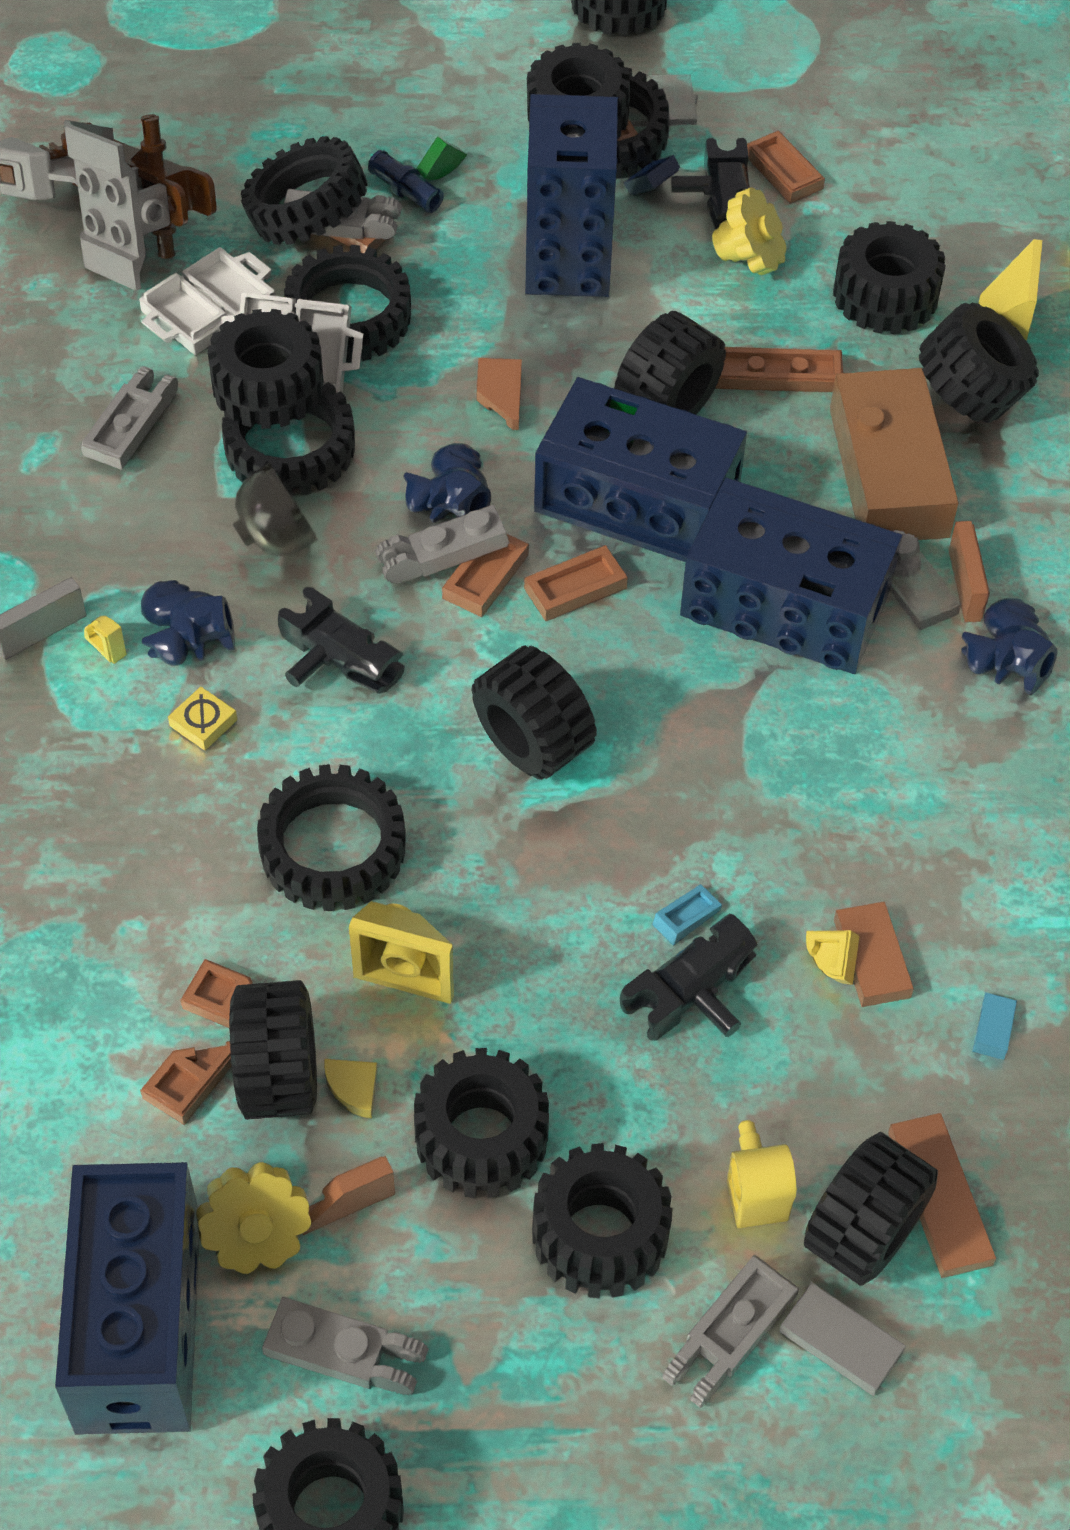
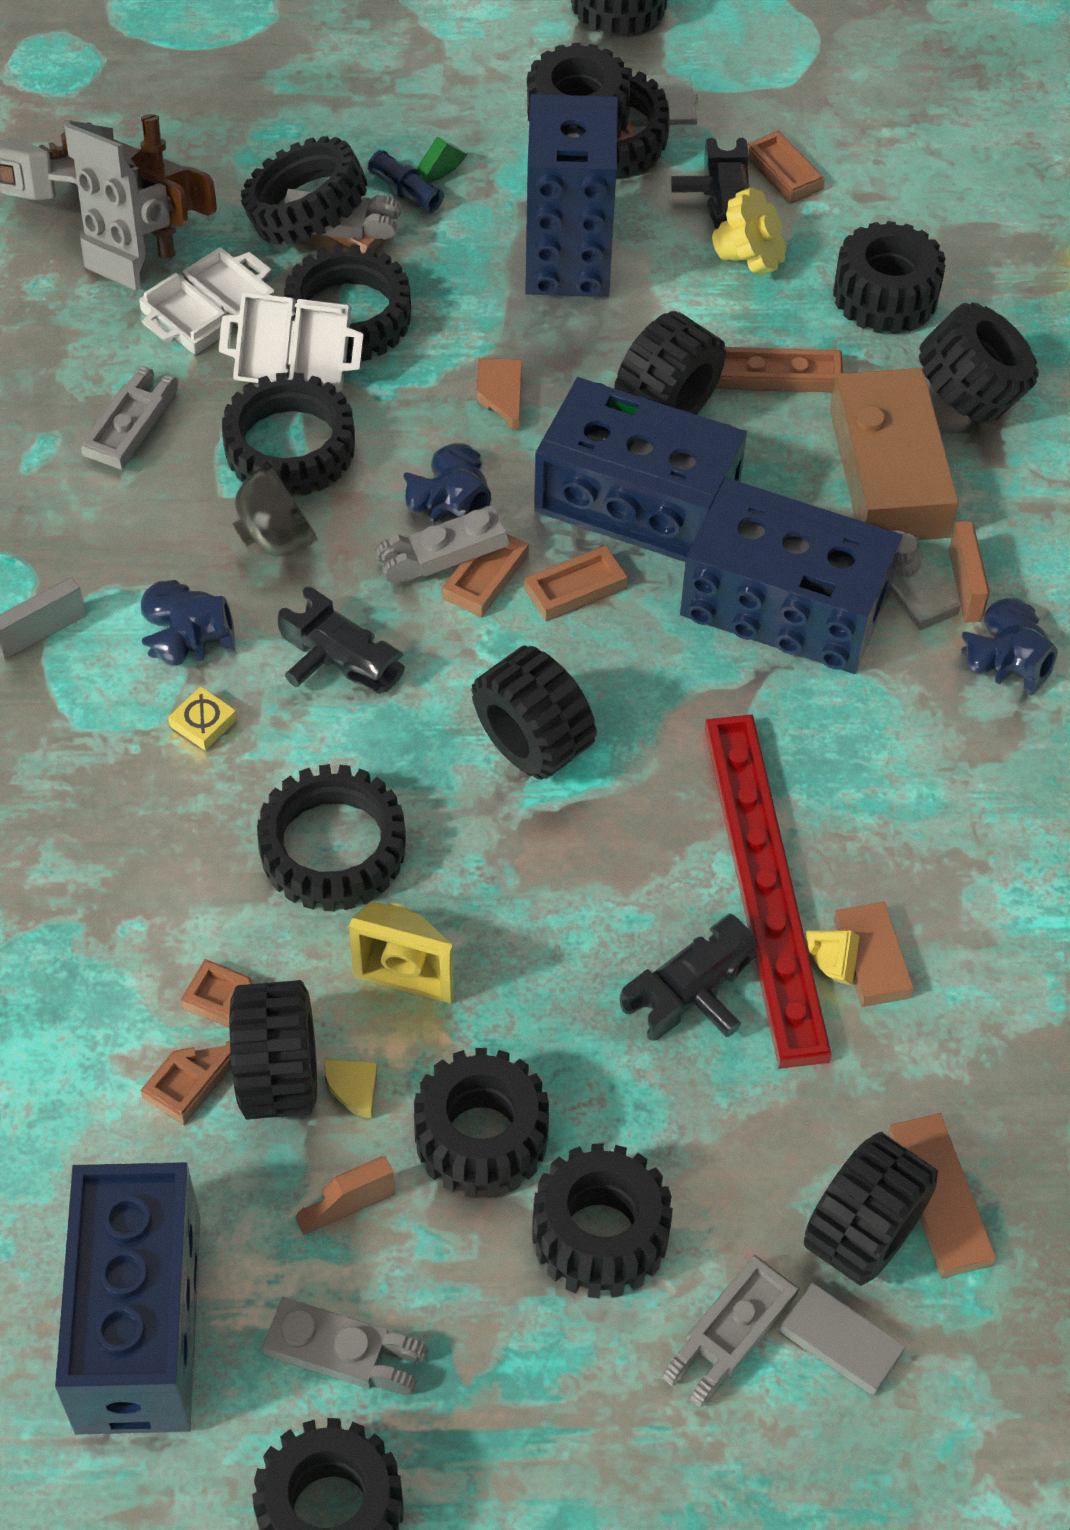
(106, 638): light yellow tile -> none
(253, 1218): light yellow plant -> none
(266, 368): black tyre -> none
(652, 175): dark blue tile -> none
(686, 914): medium azure piece -> none
(760, 1180): light yellow piece -> none
(767, 893): none -> red tile
(994, 1026): medium azure piece -> none
(1016, 289): light yellow slope -> none

